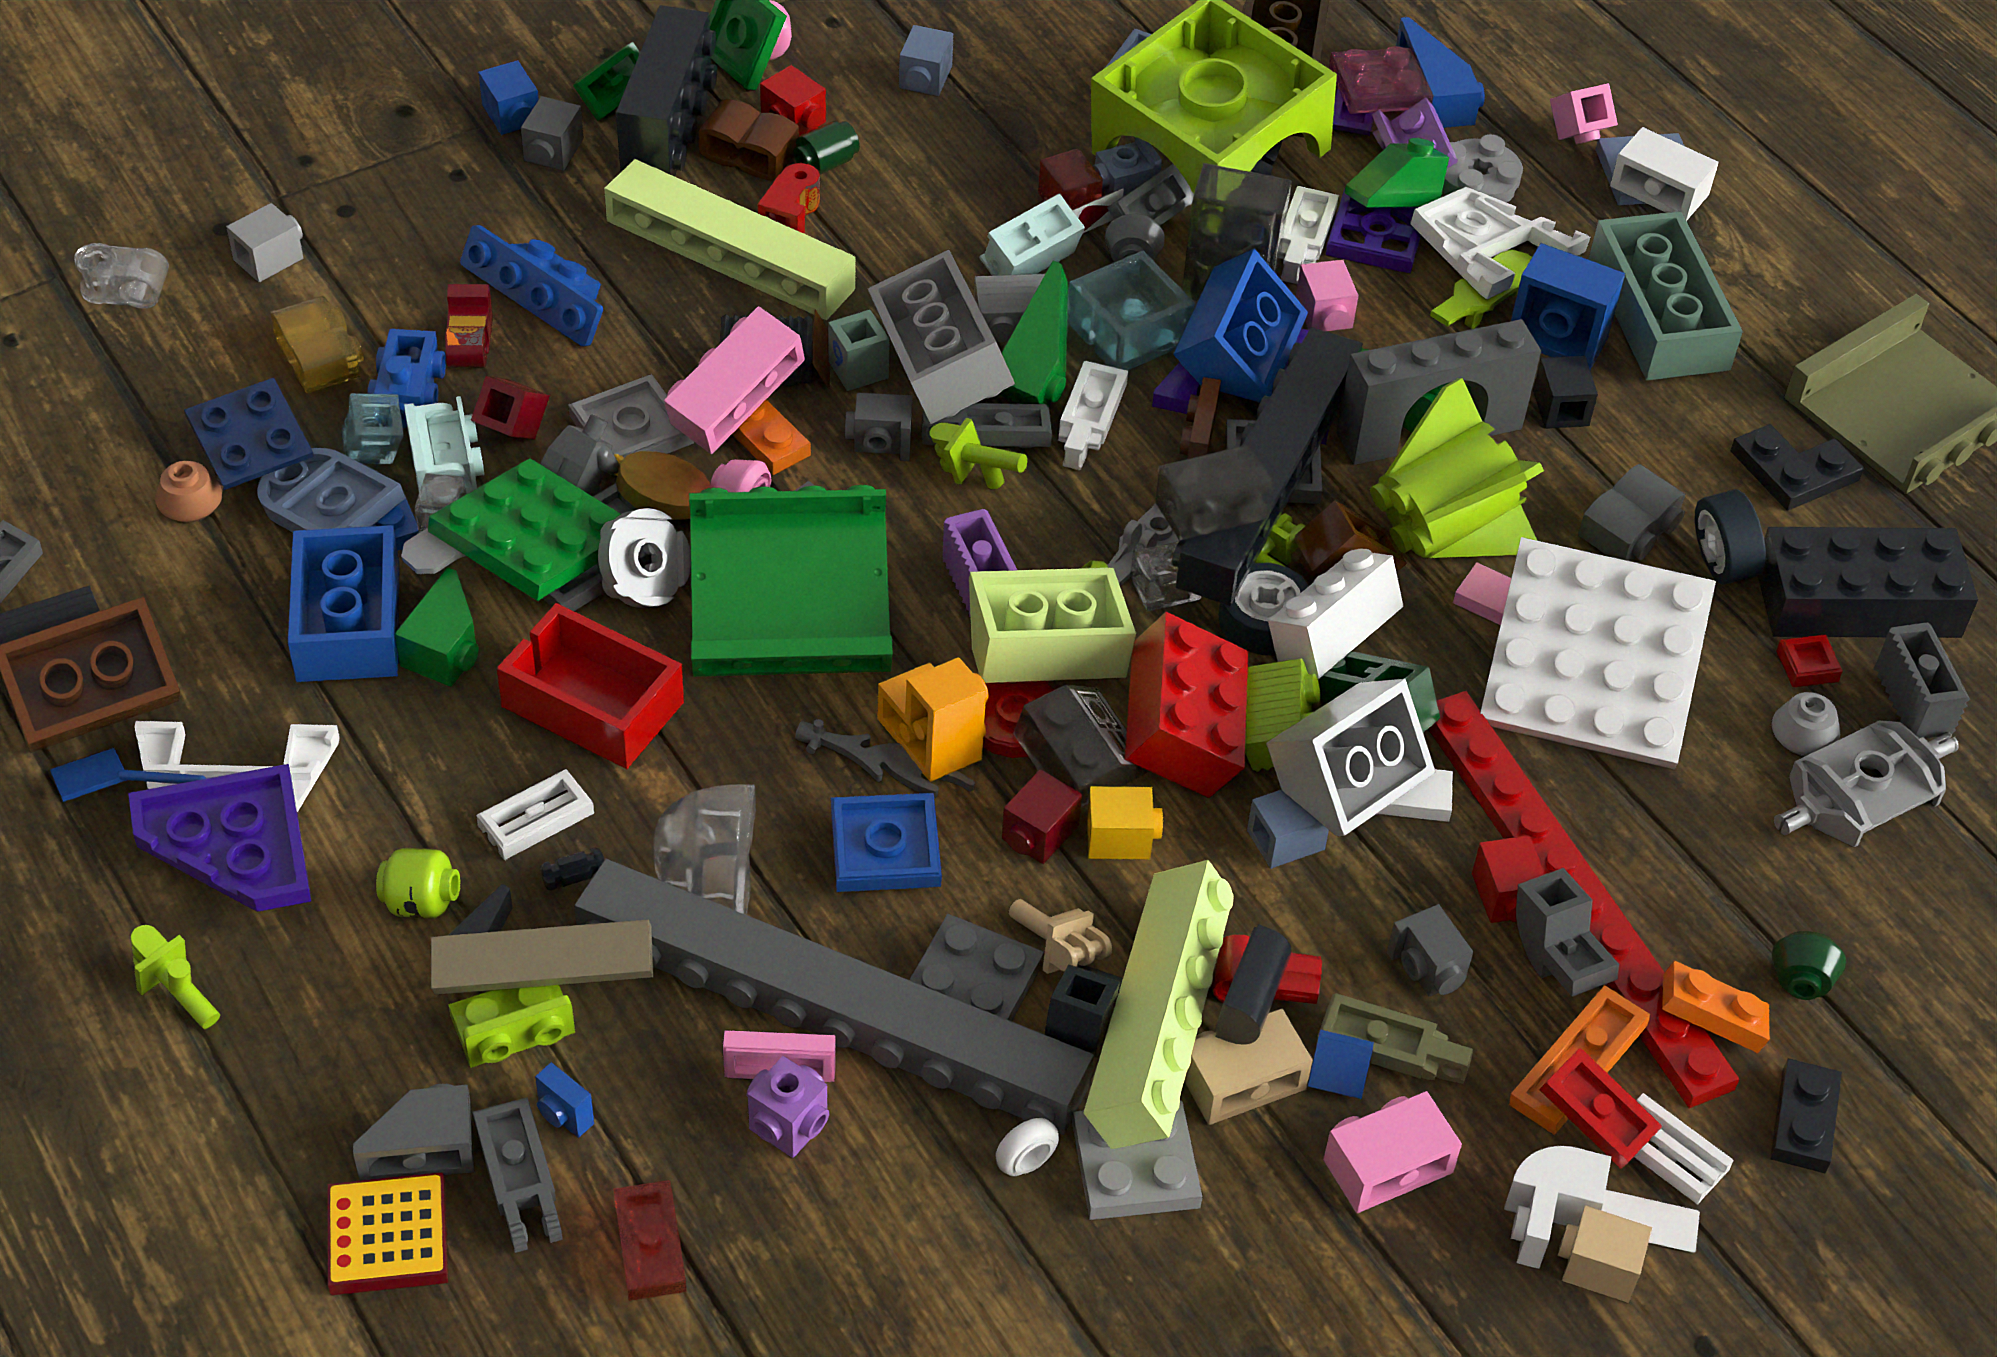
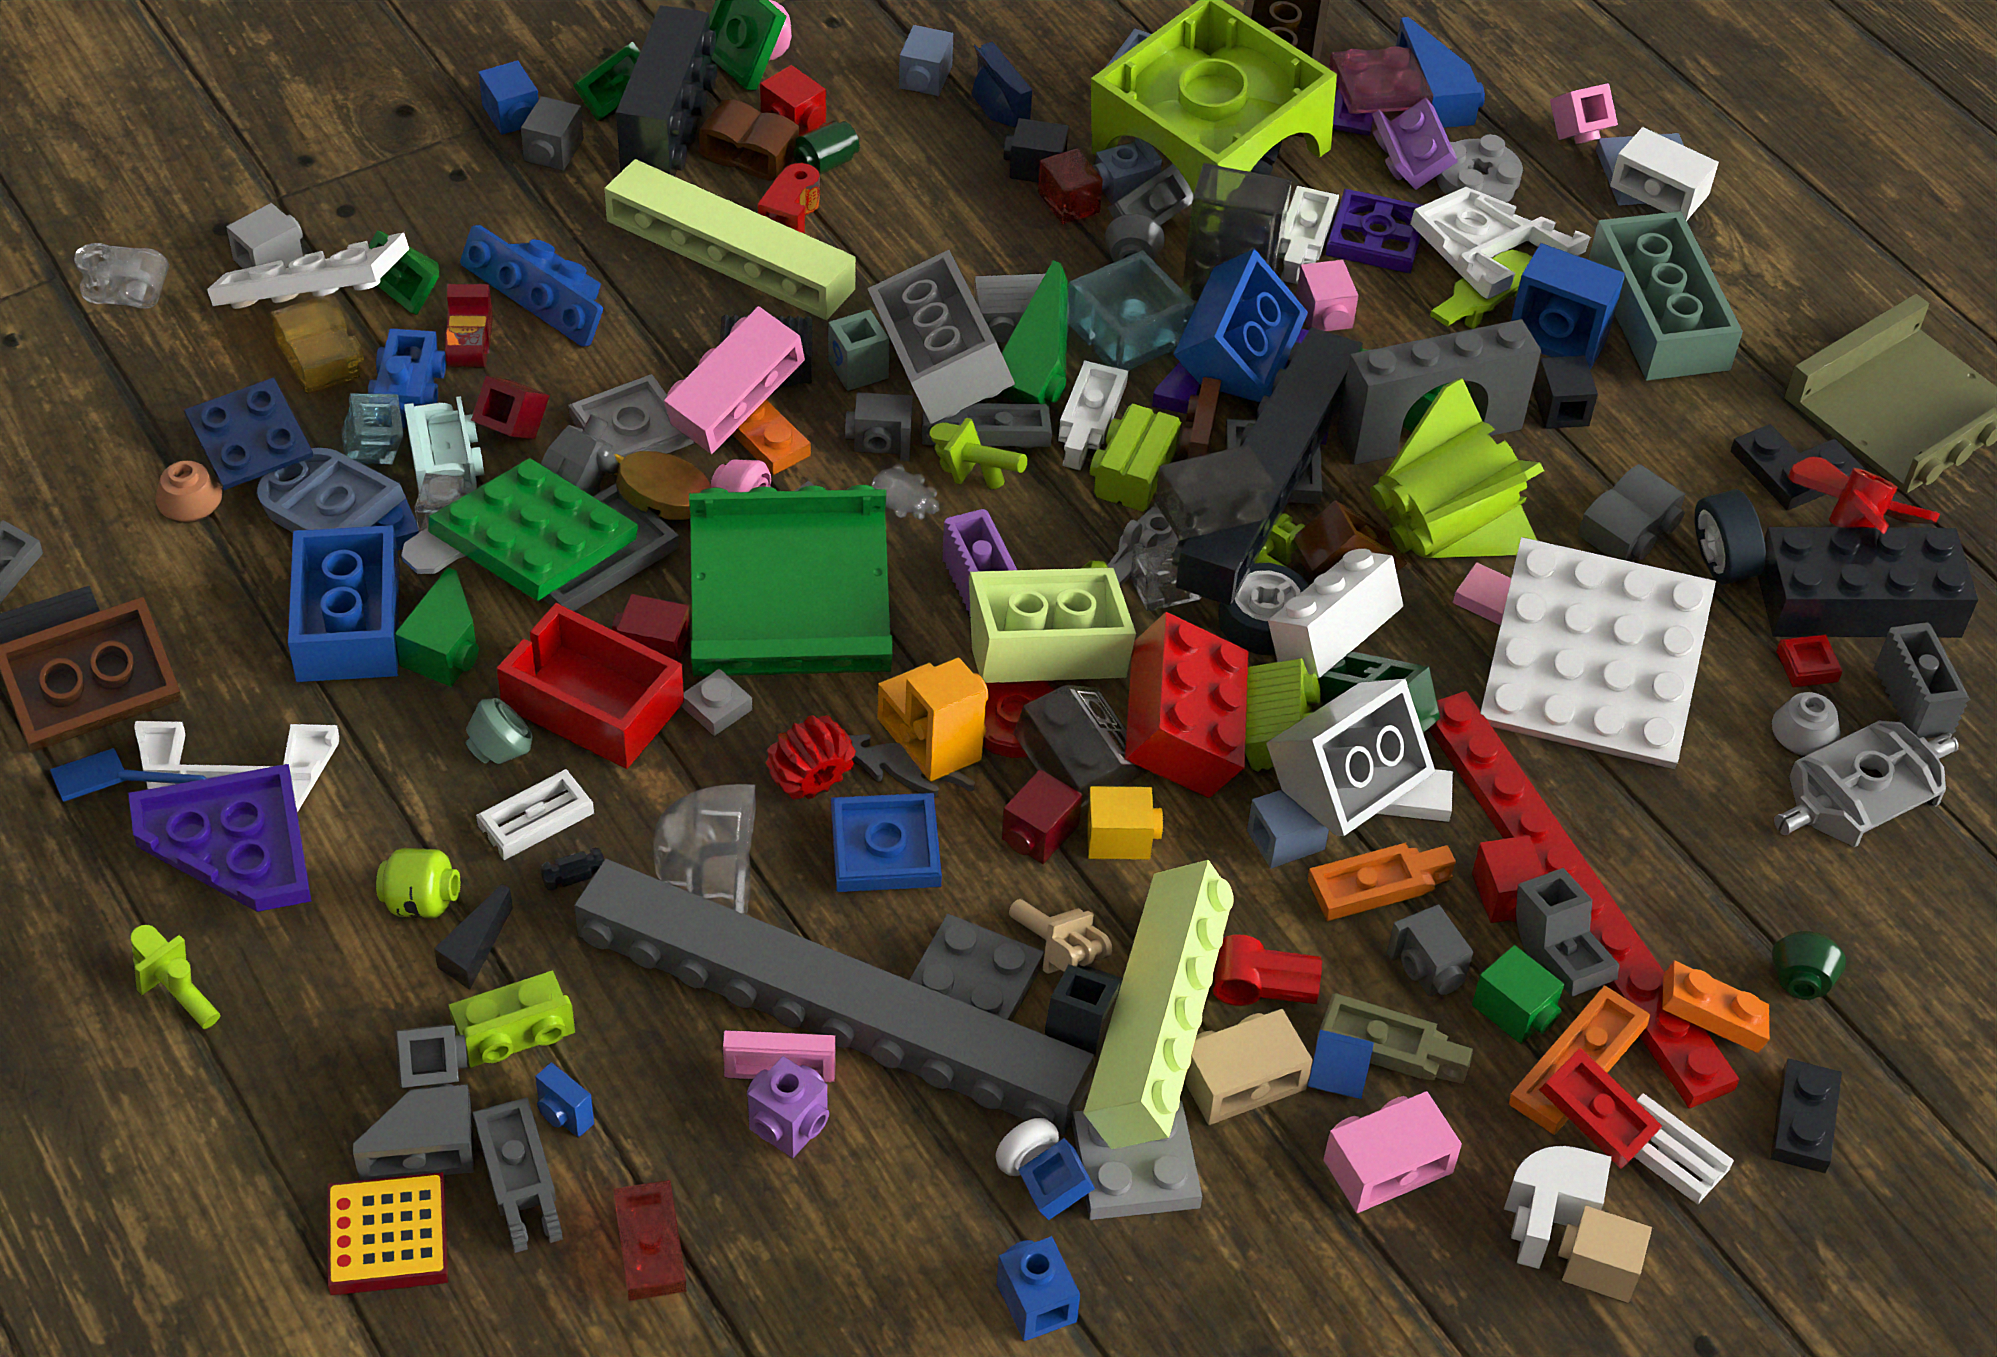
(309, 273): none -> white wing
(409, 278): none -> green slope
(429, 1055): none -> dark grey brick
(497, 732): none -> sand green cone
(541, 957): dark tan tile -> none
(620, 565): light grey plate -> none
(655, 624): none -> dark red brick
(717, 702): none -> light grey plate
(810, 757): none -> red gear
(820, 349): reddish brown sticker -> none
(906, 492): none -> clear piece
(1000, 87): none -> dark blue slope
(1032, 143): none -> black brick
(1033, 239): light aqua hinge -> none
(1037, 1287): none -> blue brick
(1056, 1179): none -> blue plate
(1096, 212): sticker -> none
(1133, 456): none -> lime brick
(1253, 986): black brick -> none
(1378, 878): none -> orange hinge
(1401, 176): green slope -> none
(1519, 995): none -> green brick
(1670, 1224): white sticker -> none
(1862, 495): none -> red piece

